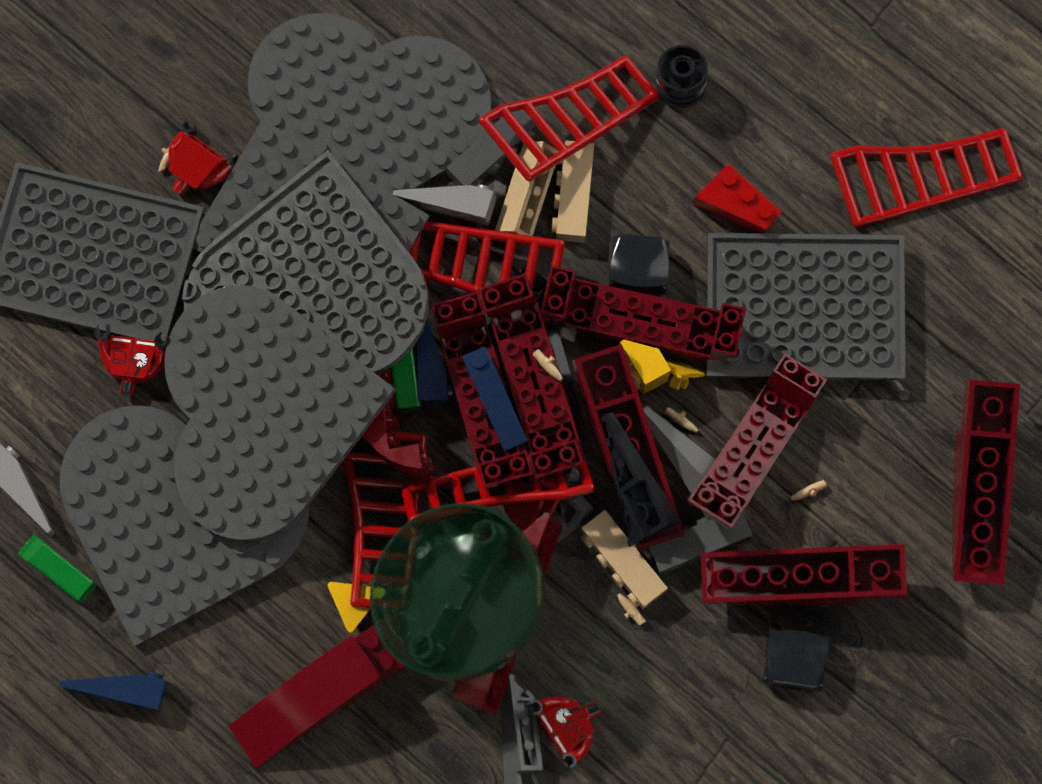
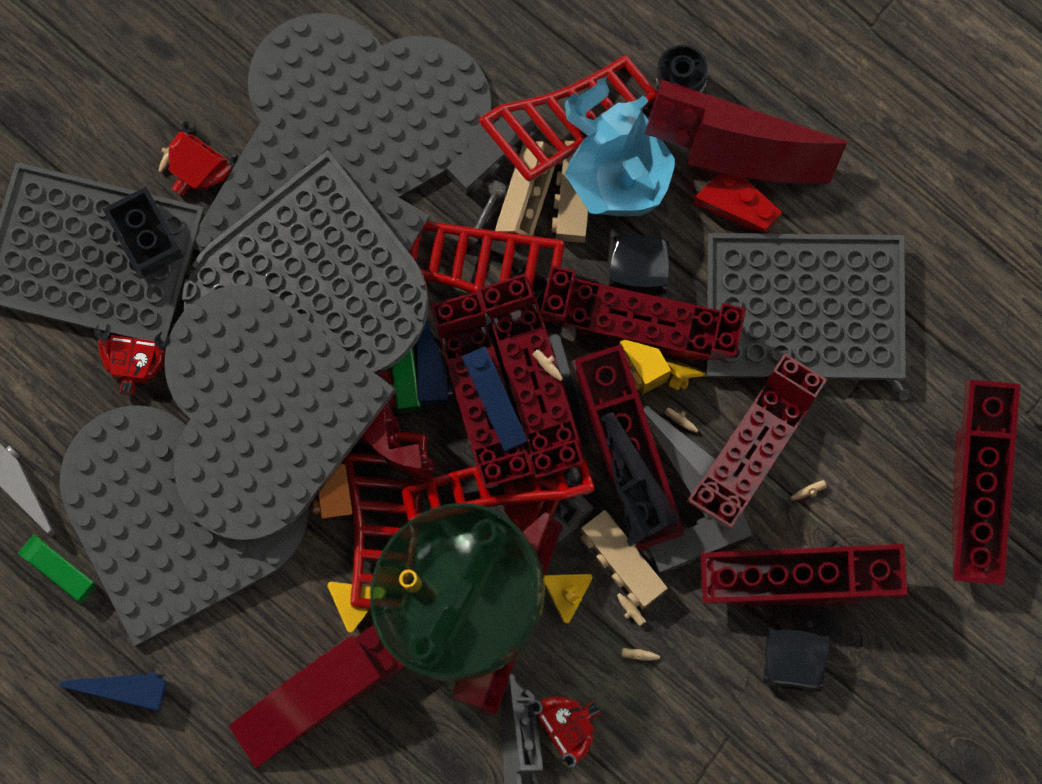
(143, 232): none -> black brick
(334, 496): none -> dark orange slope
(413, 587): none -> yellow hinge
(461, 202): light grey slope -> none
(567, 592): none -> yellow piece
(617, 164): none -> medium azure piece
(639, 654): none -> tan helmet
(742, 140): none -> dark red slope
(910, 152): red bar -> none

